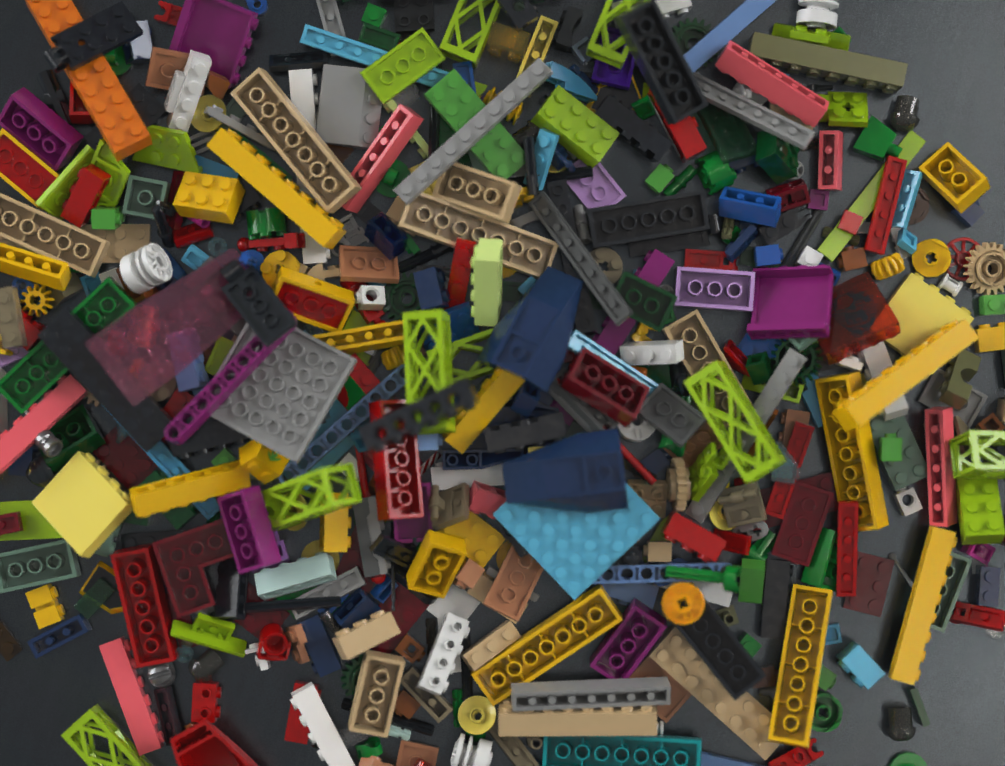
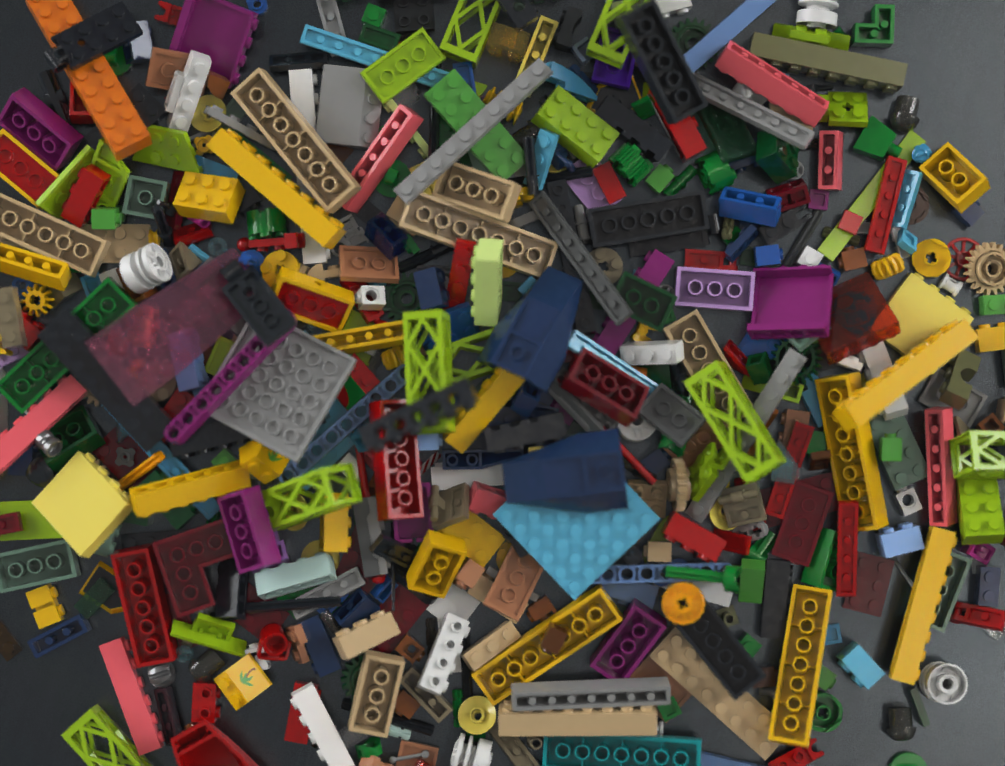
(130, 456): none -> dark grey plate
(141, 470): none -> light orange axle
(153, 237): none -> yellow bush
(183, 260): none -> dark tan slope
(199, 145): none -> yellow plate
(242, 681): none -> yellow slope
(425, 754): none -> light grey hinge
(540, 609): none -> dark orange brick
(553, 638): none -> reddish brown brick
(609, 183): none -> red tile
(630, 163): none -> green brick
(670, 711): none -> green plate
(817, 442): none -> green brick
(819, 460): none -> reddish brown tile
(878, 32): none -> green brick
(899, 540): none -> light blue brick
(921, 153): none -> dark azure plate
(954, 683): none -> white wheel

